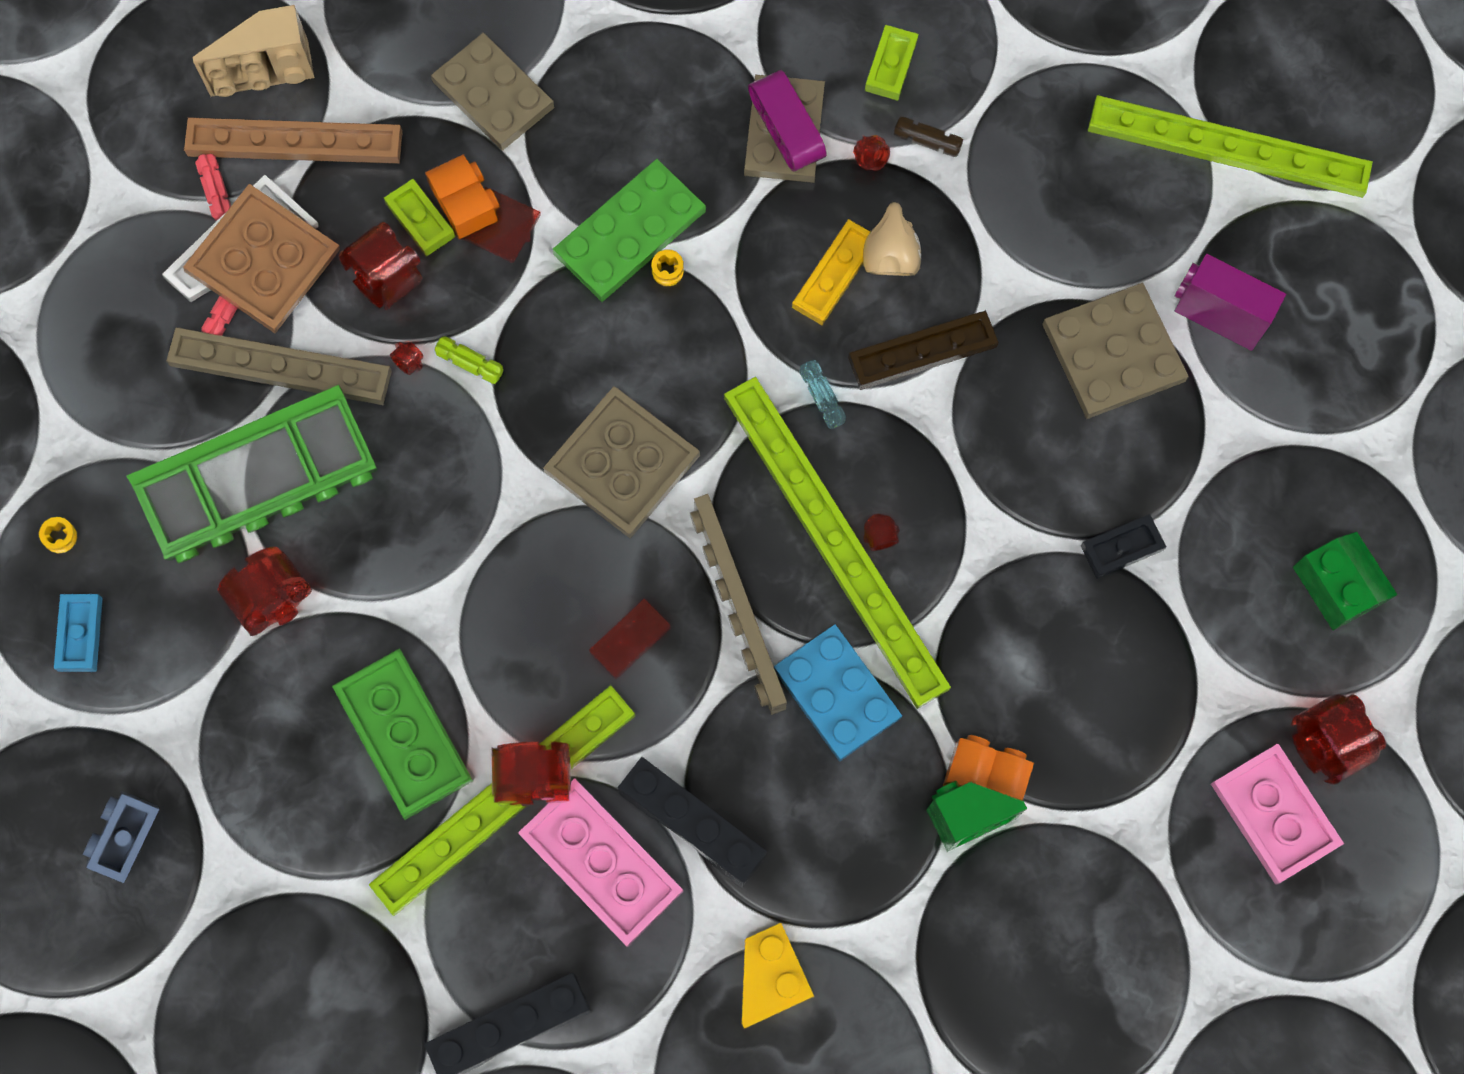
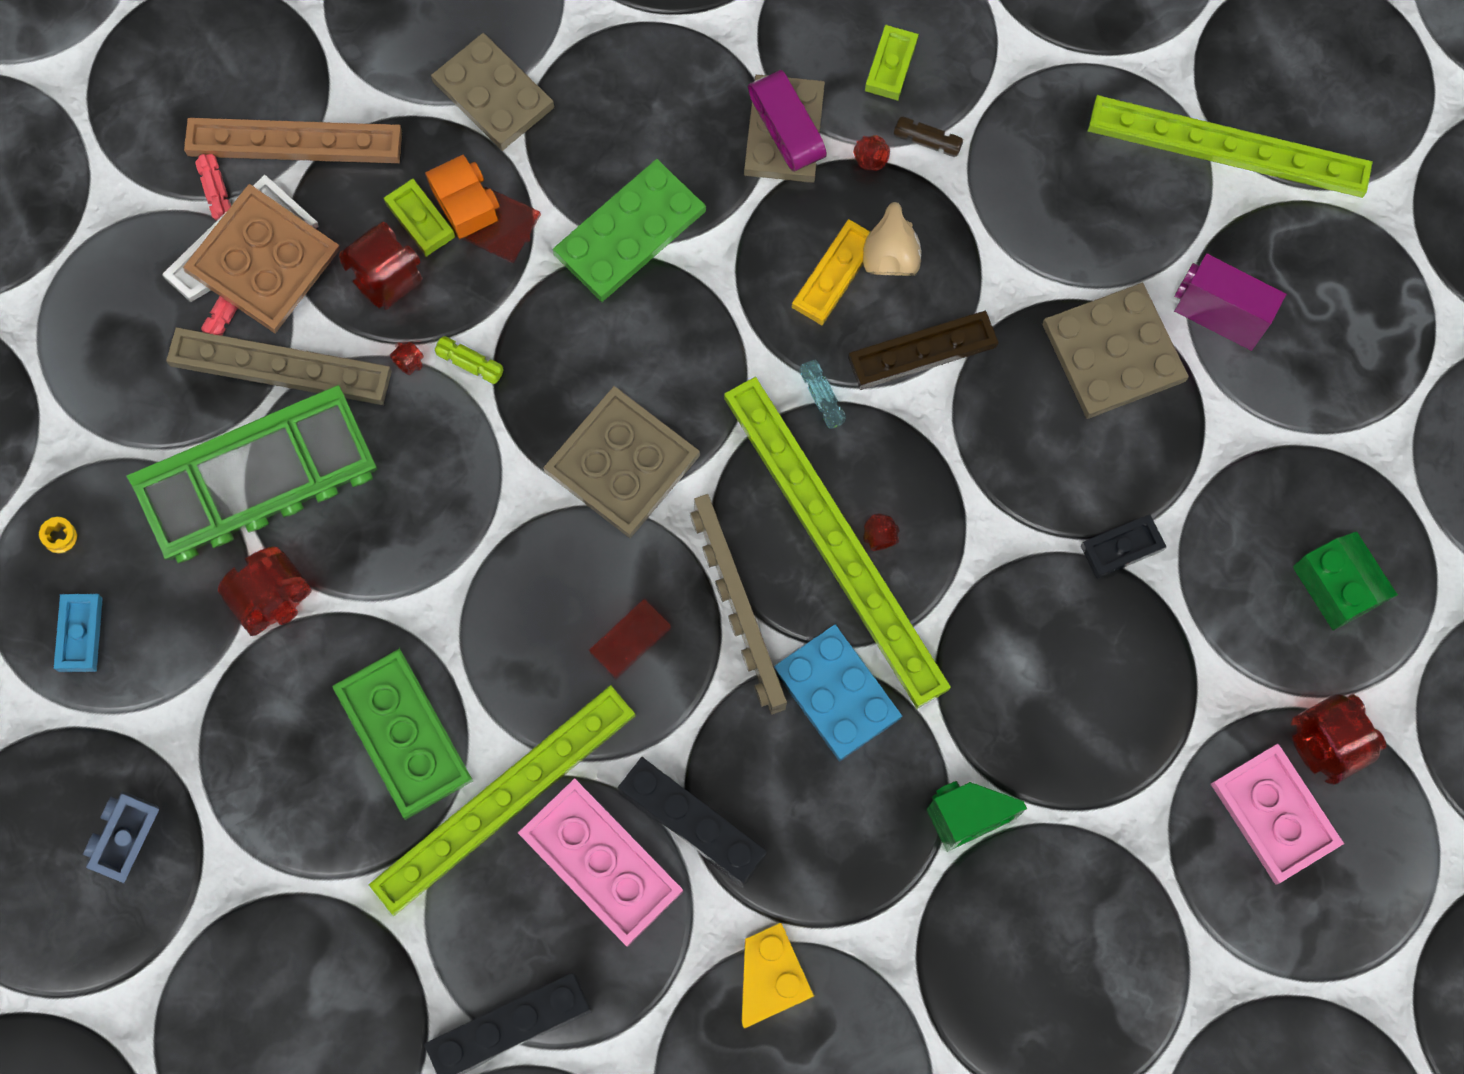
(257, 54): tan slope -> none
(531, 773): clear red brick -> none
(671, 258): yellow bush -> none
(982, 765): orange brick -> none

